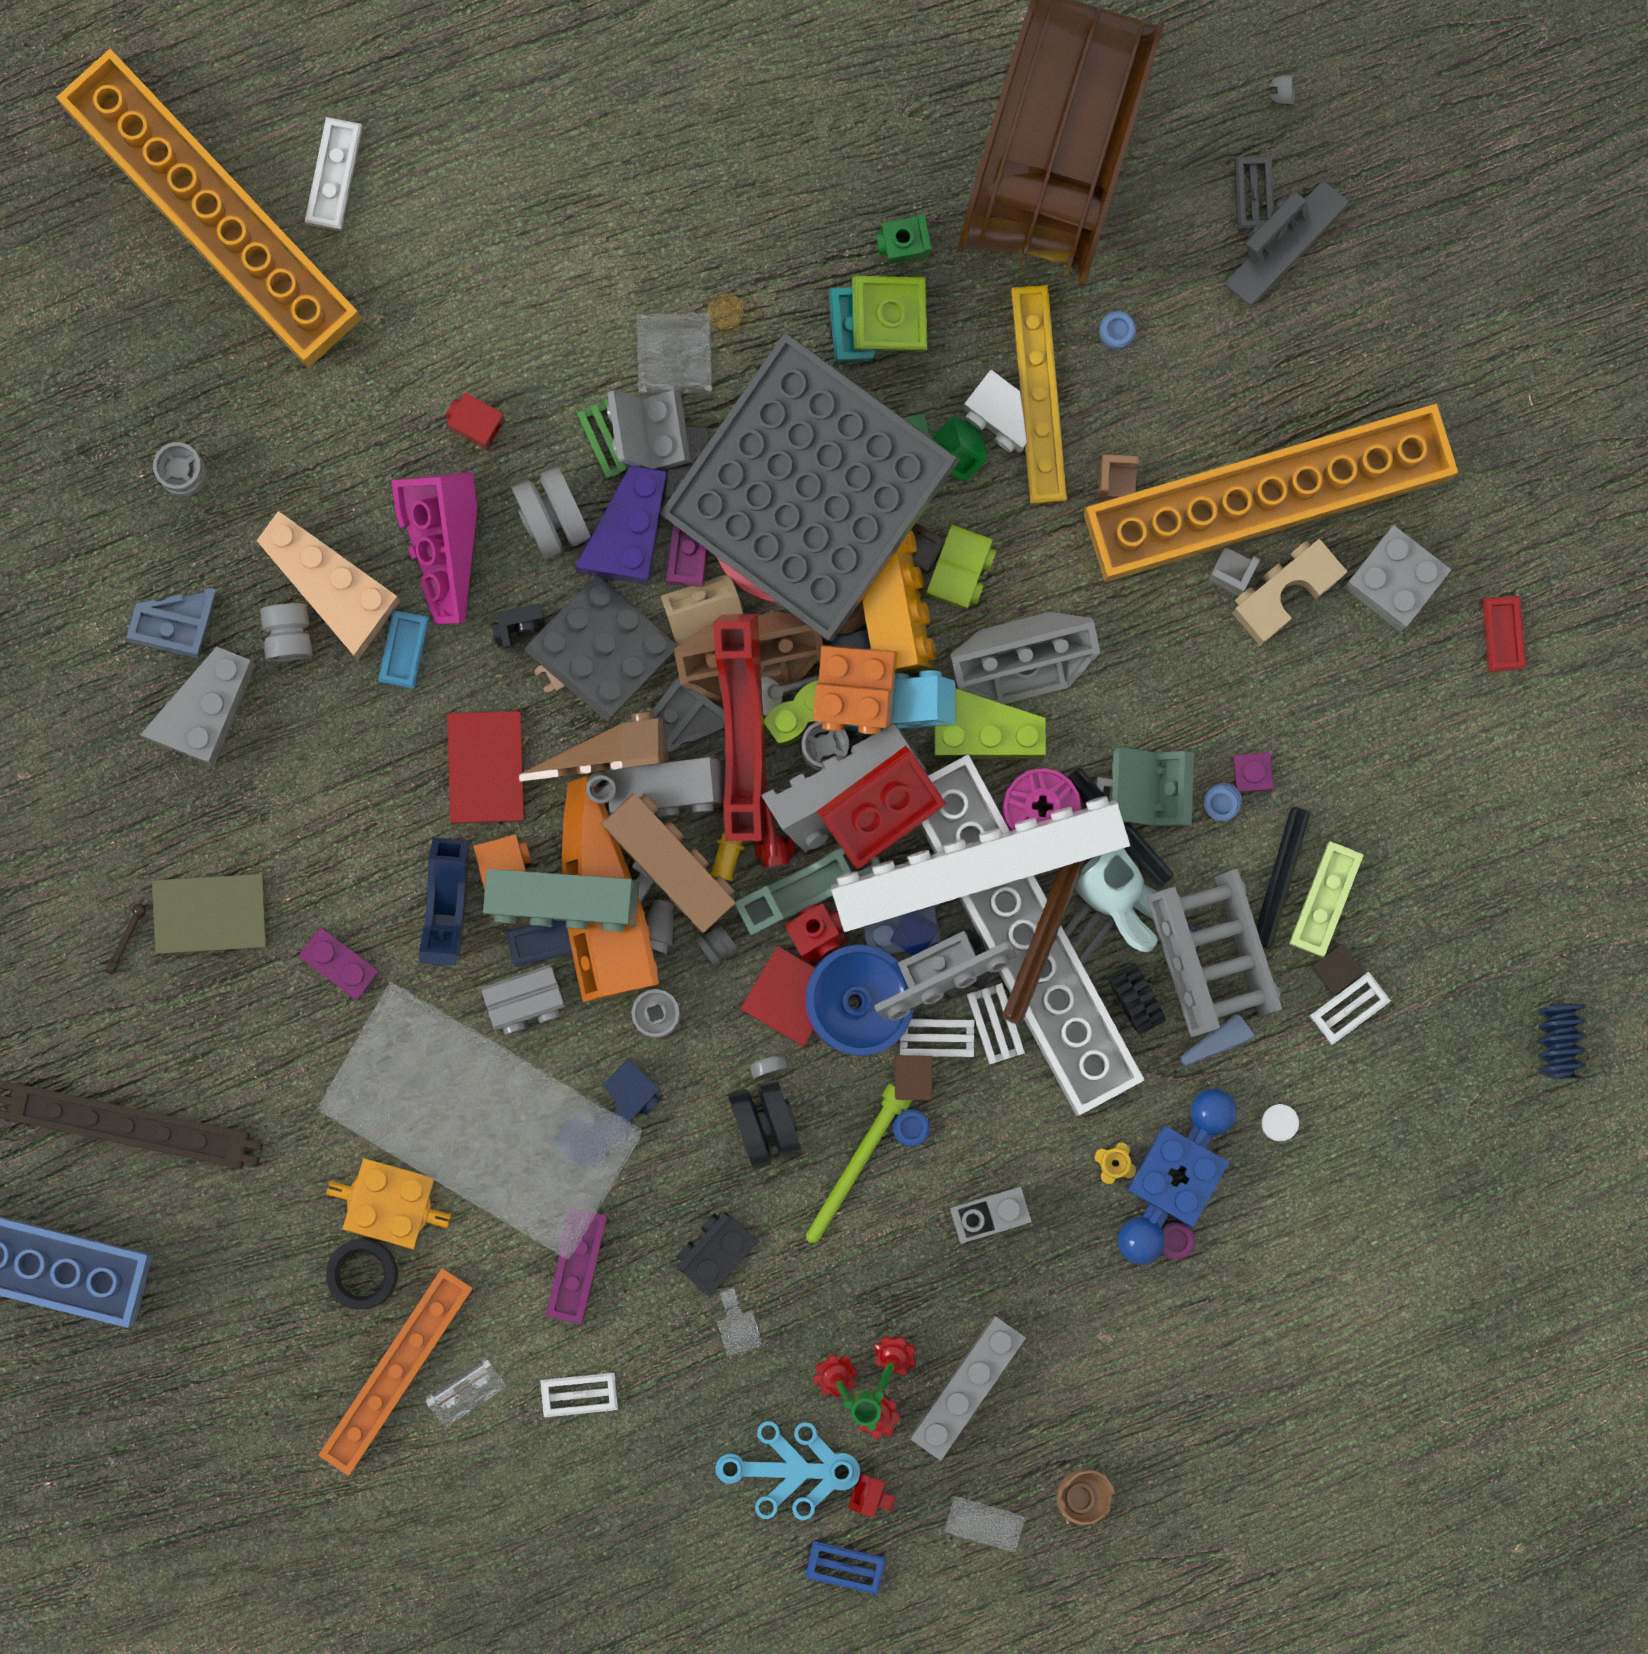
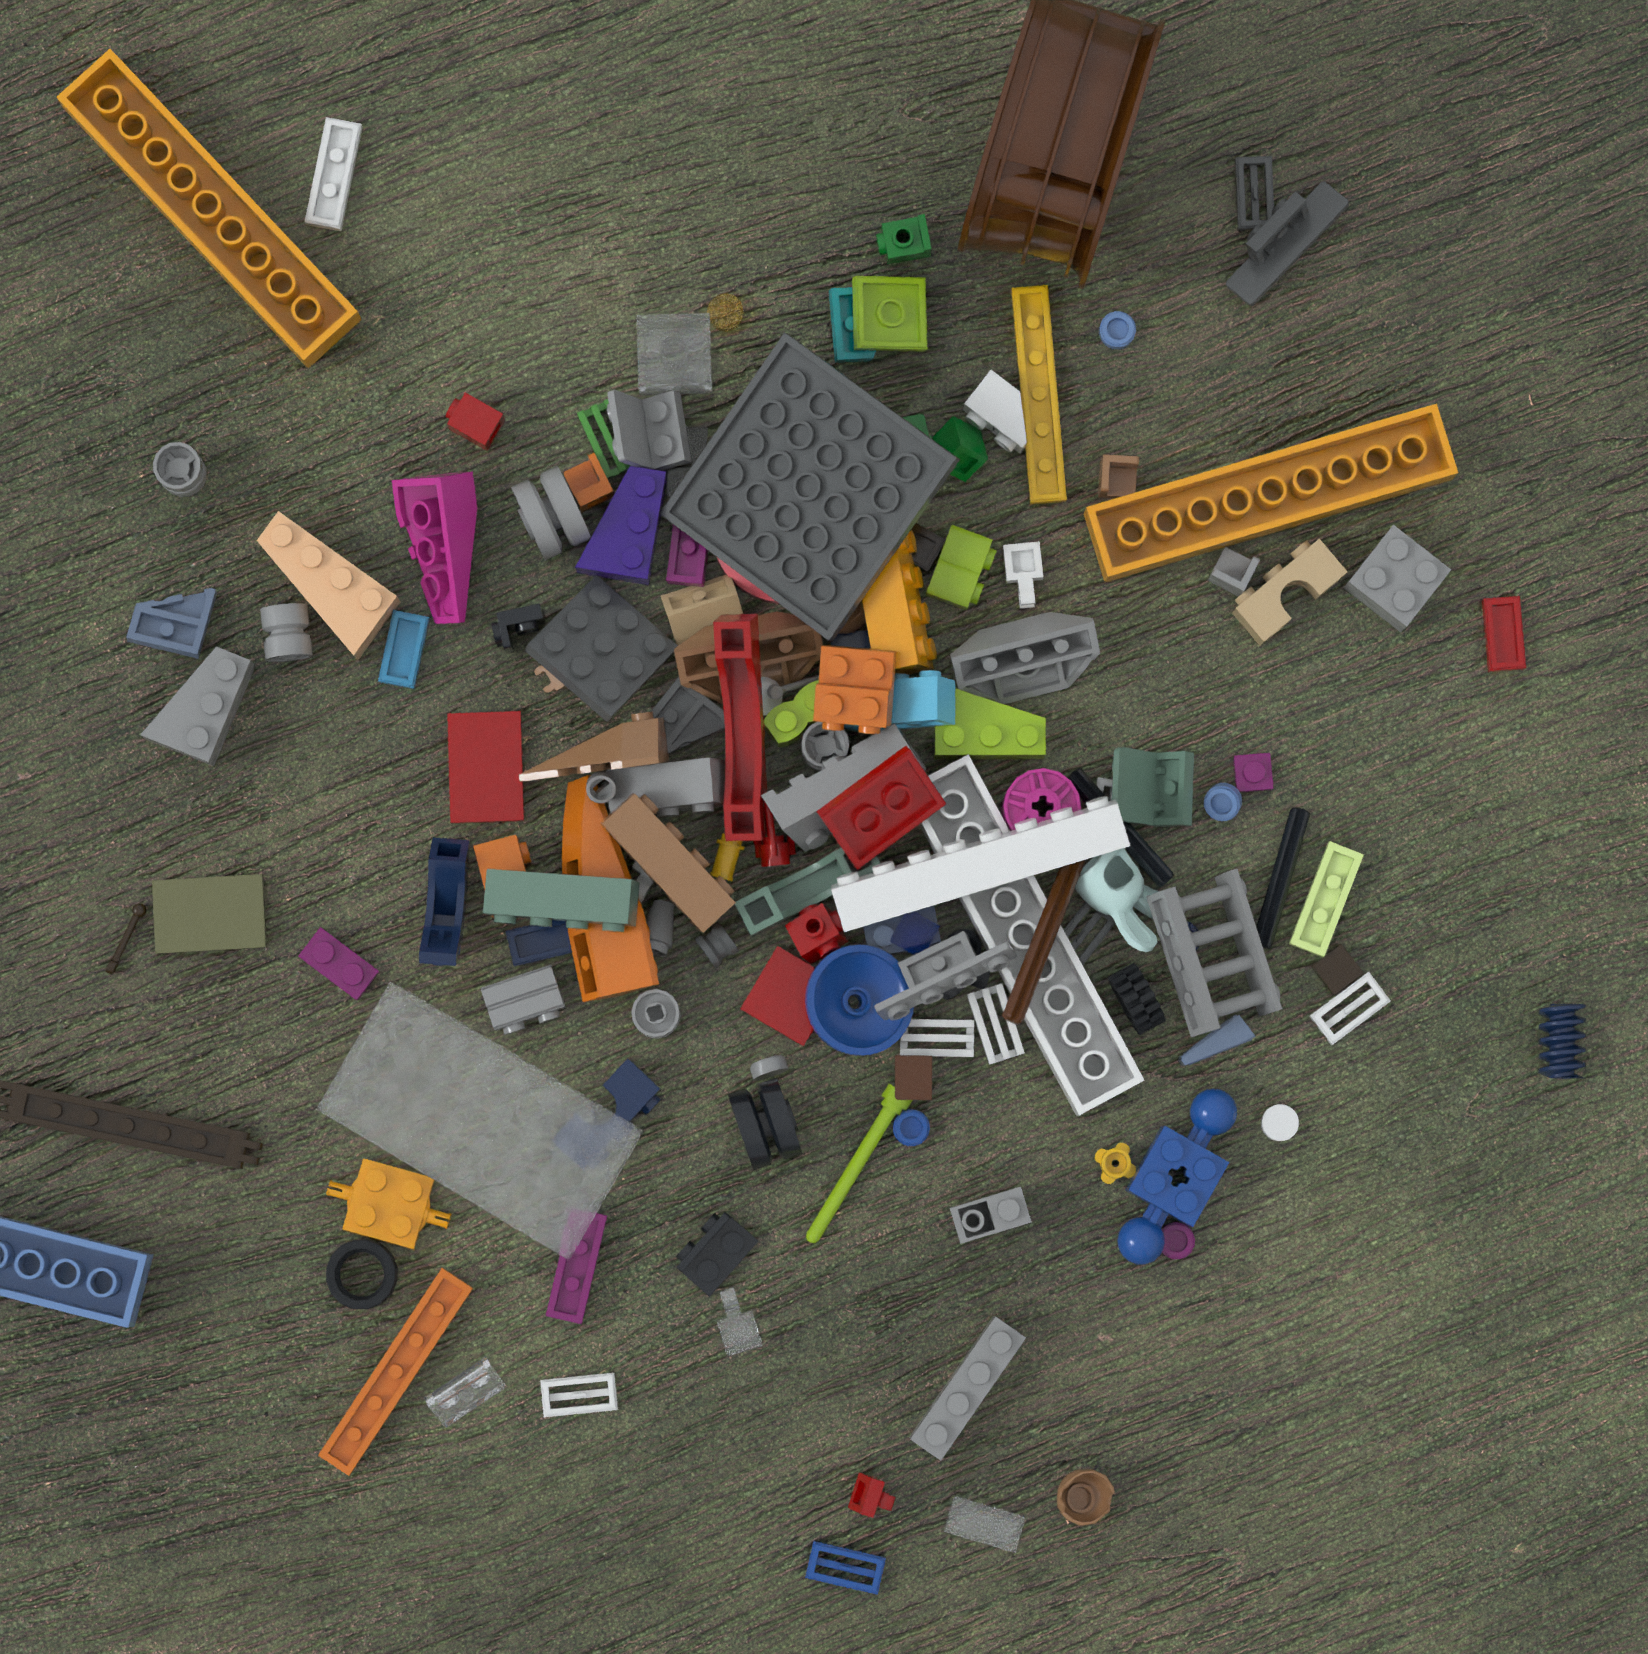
(589, 483): none -> orange panel
(794, 1470): medium azure plant -> none
(868, 1408): red plant -> none
(1023, 567): none -> white plate
(1286, 89): light grey hinge -> none

